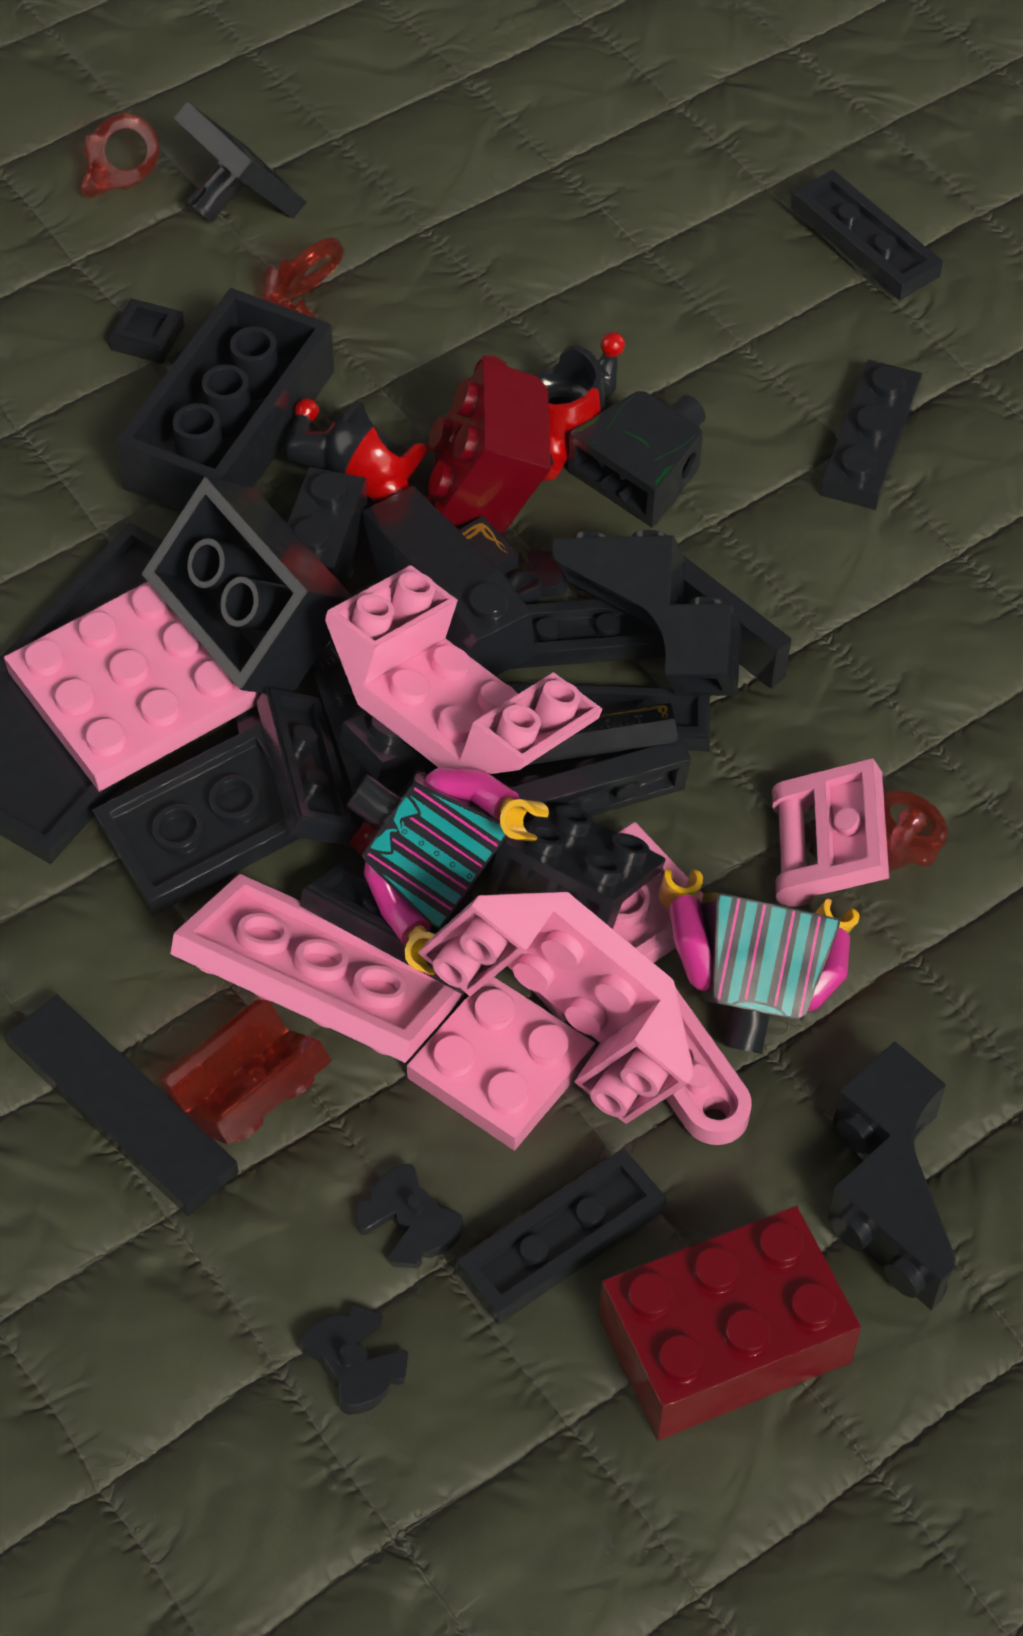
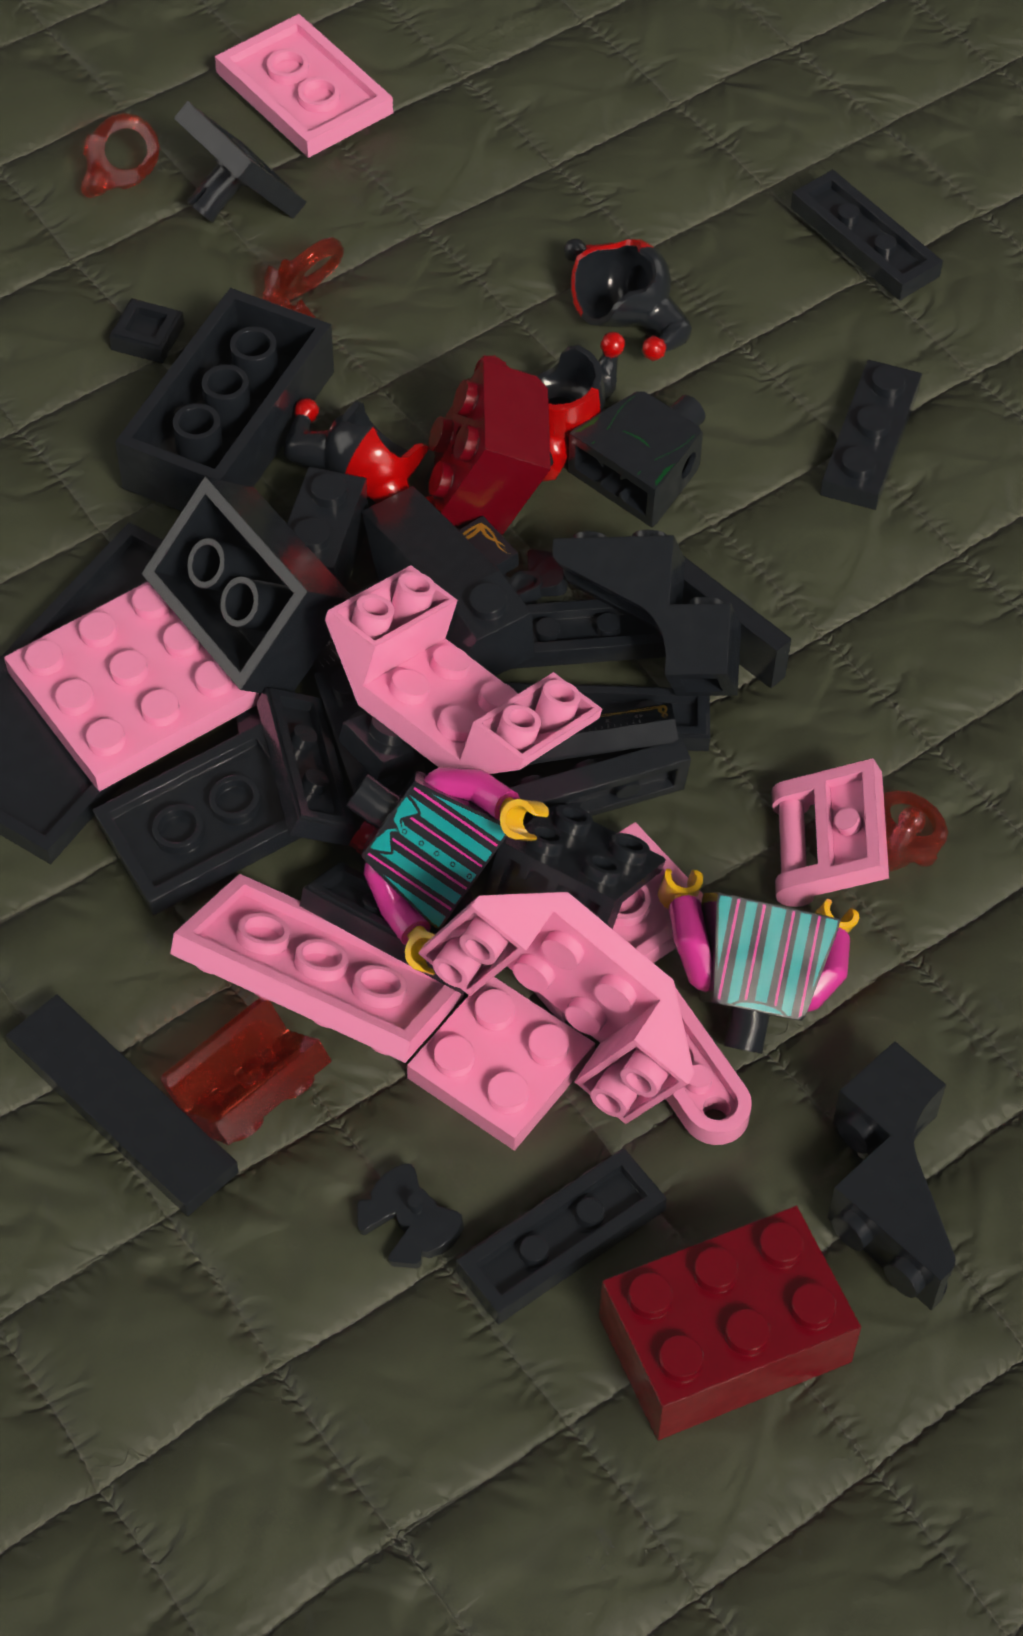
(304, 85): none -> bright pink plate
(337, 1345): black piece -> none
(627, 287): none -> black piece

